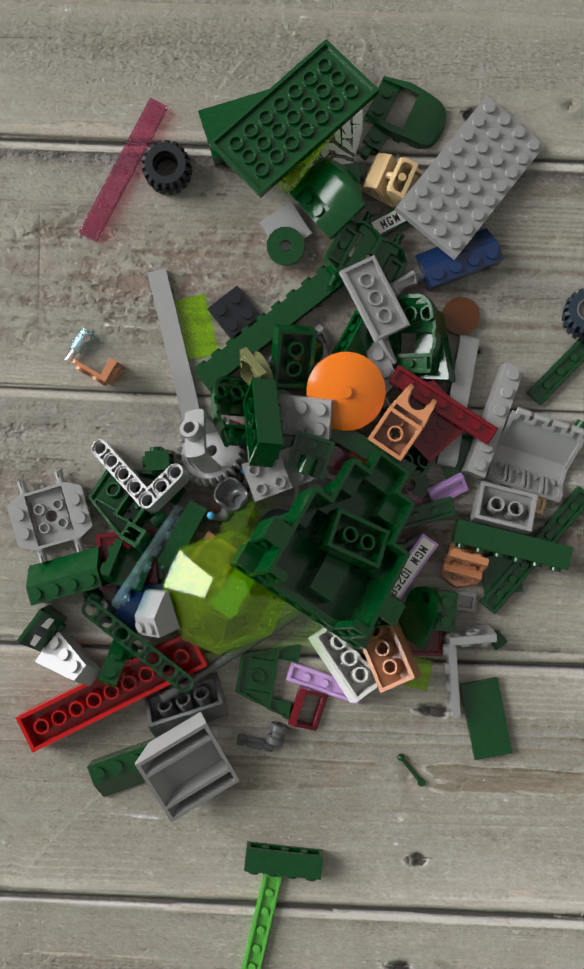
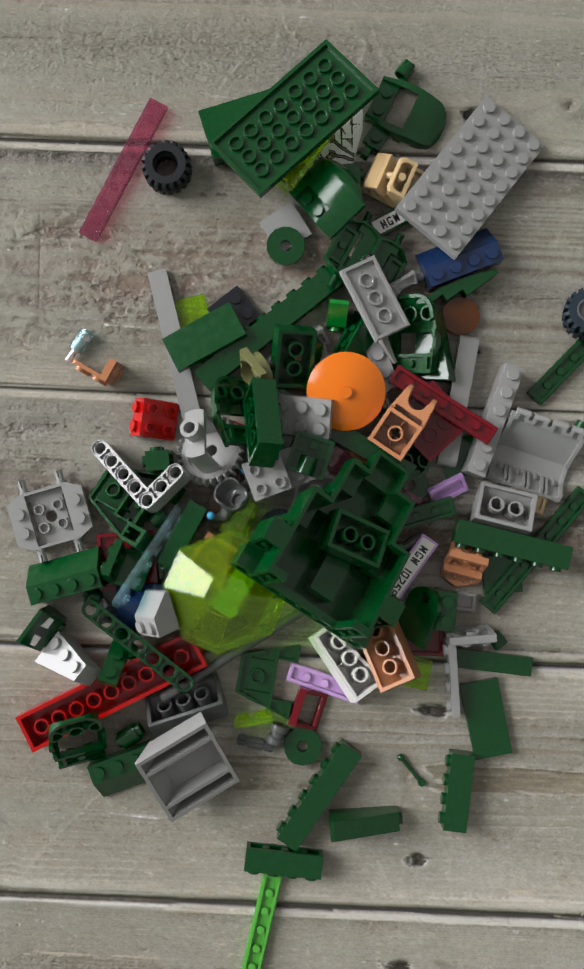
(75, 727): none -> dark green slope
(130, 735): none -> dark green brick
(154, 419): none -> red bracket
(204, 337): none -> dark green tile
(246, 720): none -> clear neon green plate
(306, 756): none -> dark green tile
(318, 794): none -> dark green brick
(337, 315): none -> green slope
(363, 822): none -> dark green slope
(405, 70): none -> dark green hose
(457, 790): none -> dark green brick
(464, 286): none -> dark green slope
(494, 662): none -> dark green tile

